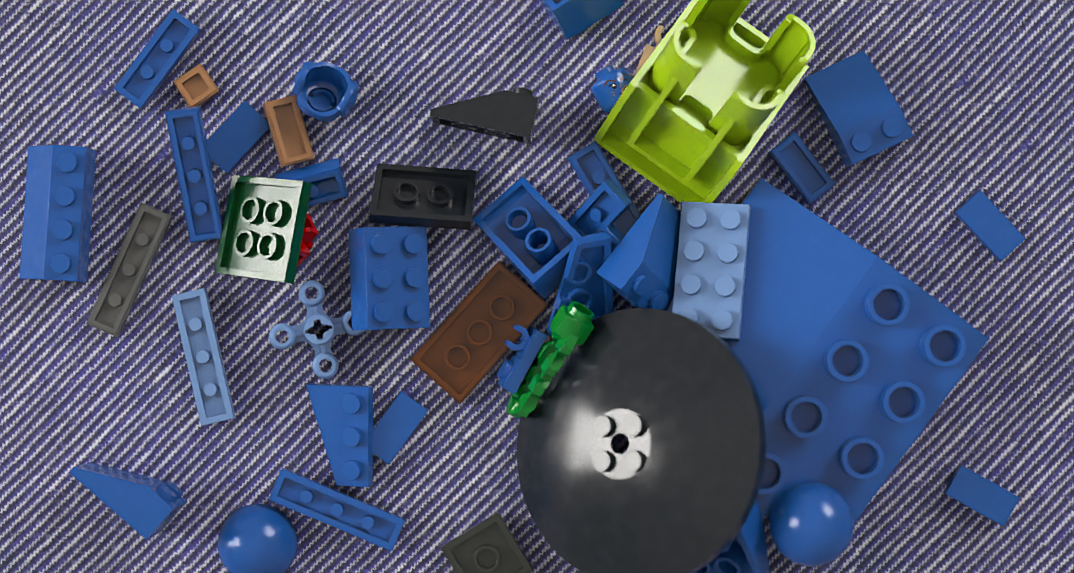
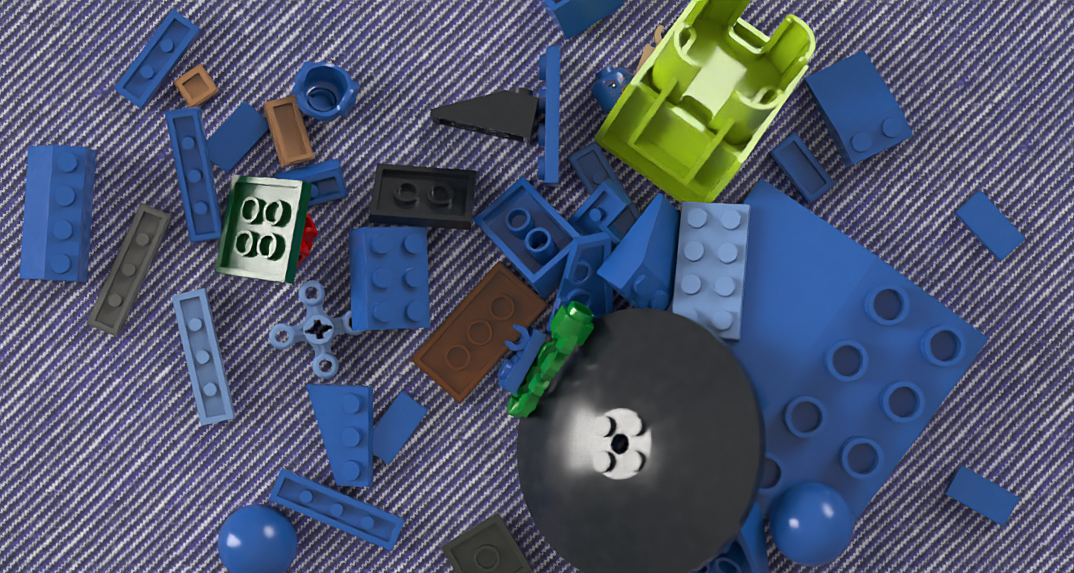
(138, 499): blue slope -> none
(549, 105): none -> blue plate

